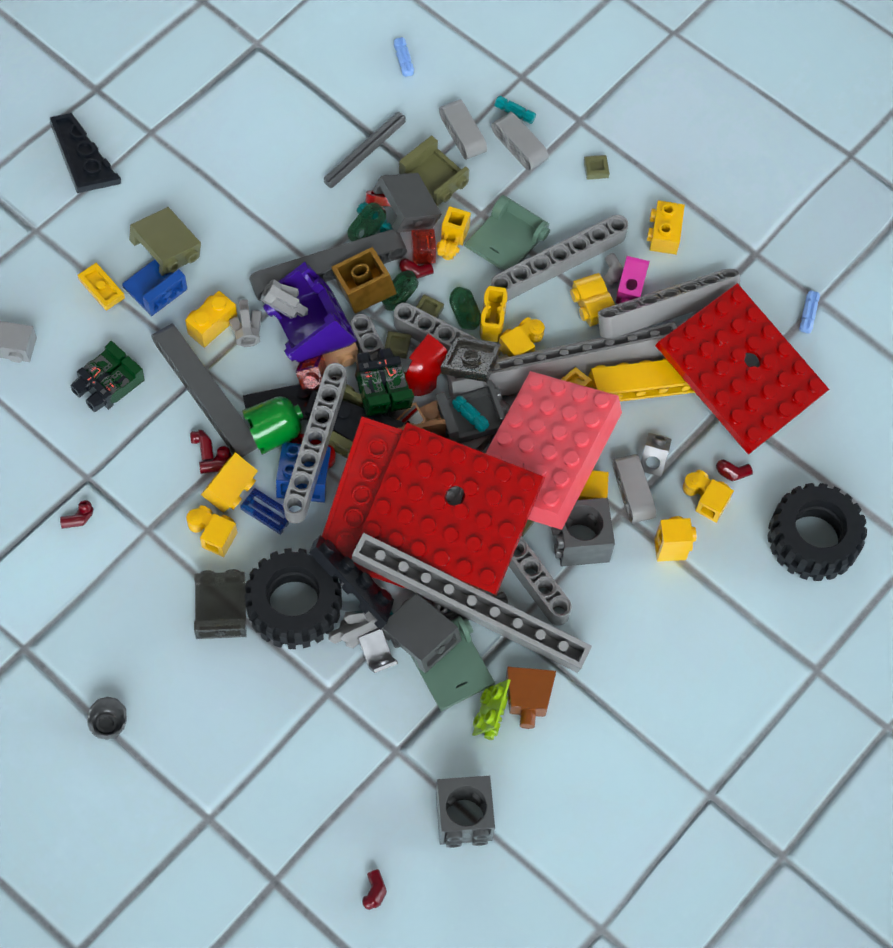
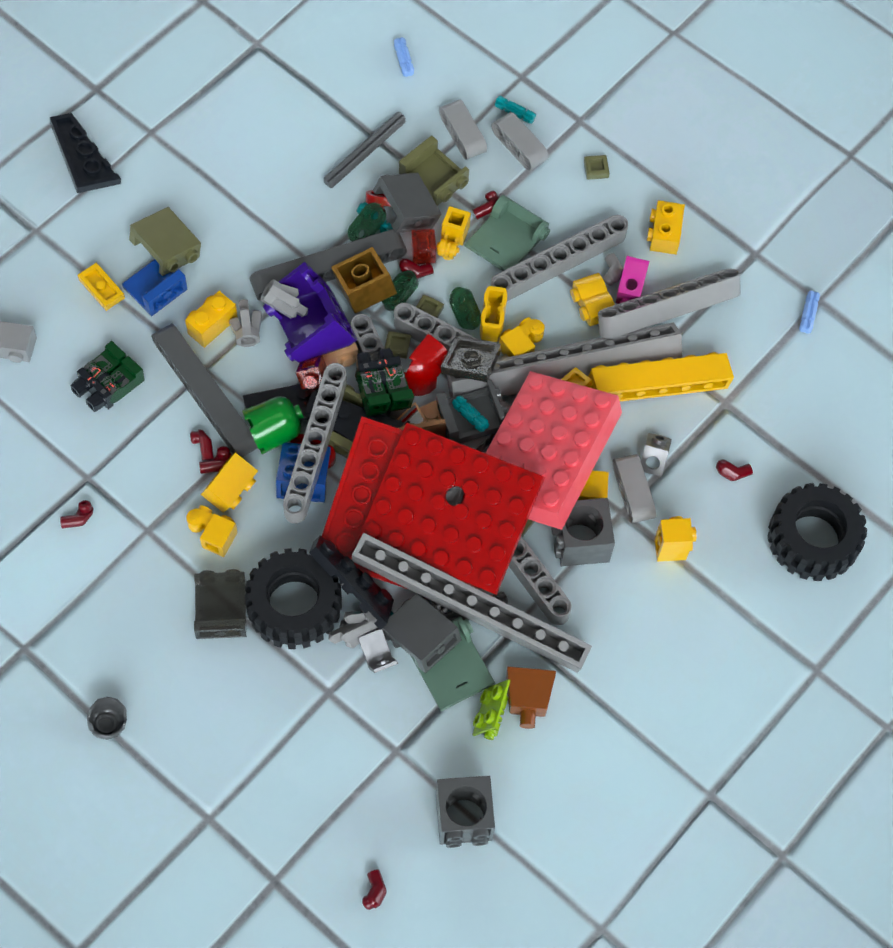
(260, 517): clear blue tile -> none
(487, 207): none -> dark red arm
(714, 494): yellow brick -> none
(745, 399): red plate -> none

